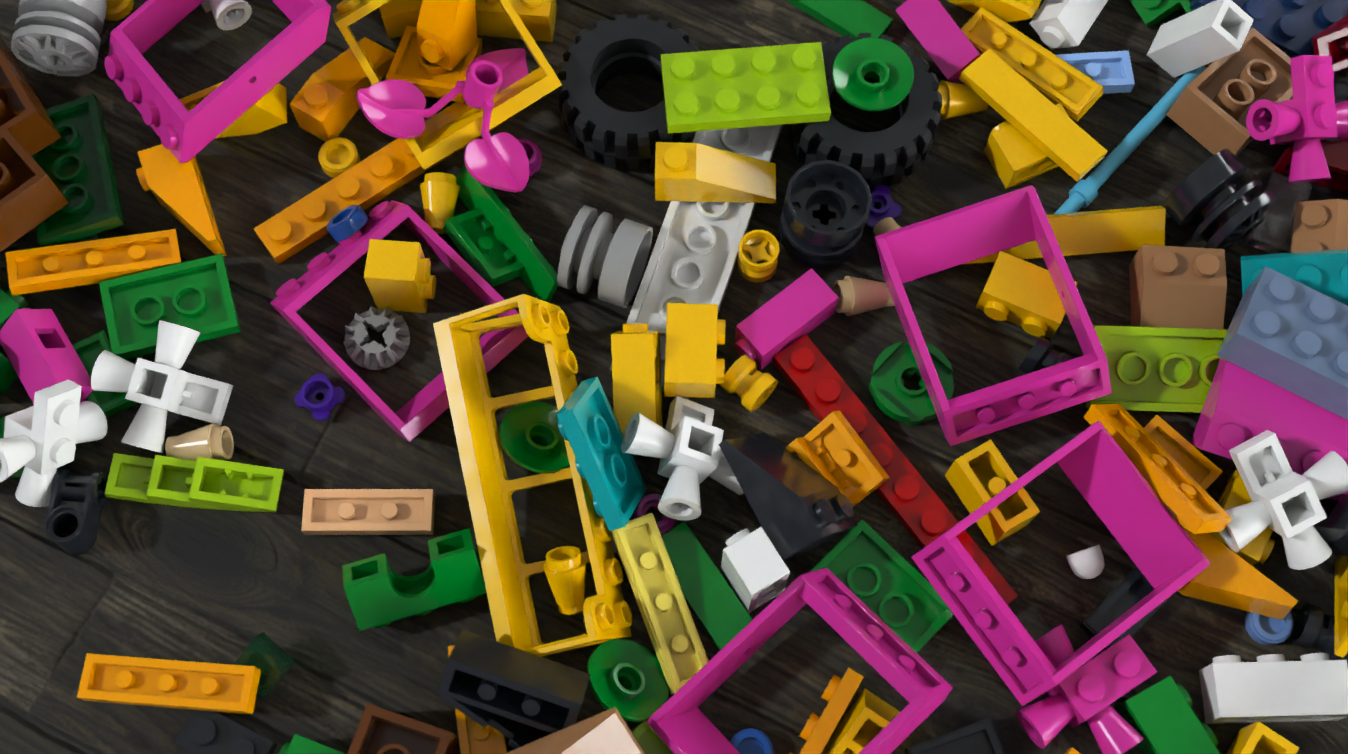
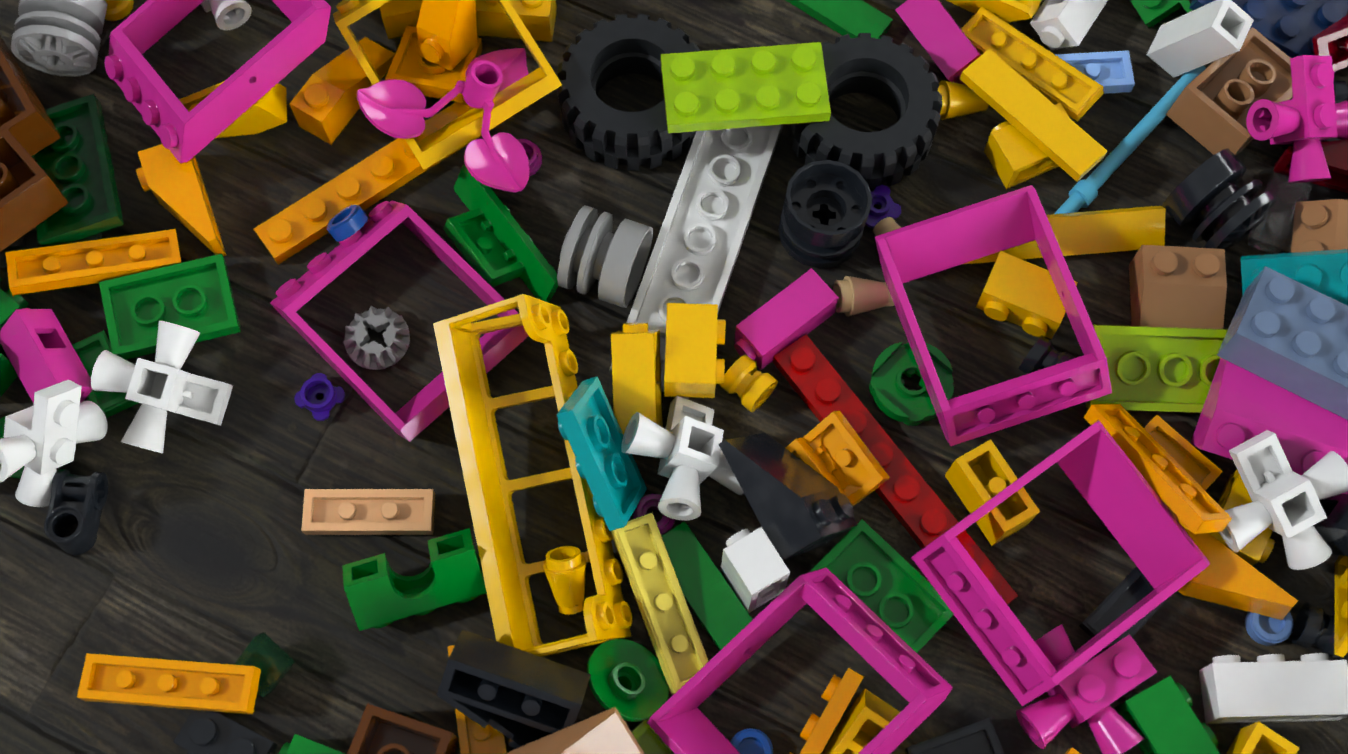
(194, 484): lime slope -> none
(206, 442): tan cone -> none
(338, 156): yellow tile -> none
(399, 275): yellow brick -> none
(439, 199): yellow cone -> none
(530, 425): green dish -> none
(711, 175): yellow slope -> none
(758, 246): yellow wheel -> none
(875, 60): green dish -> none
(1087, 562): white hinge -> none

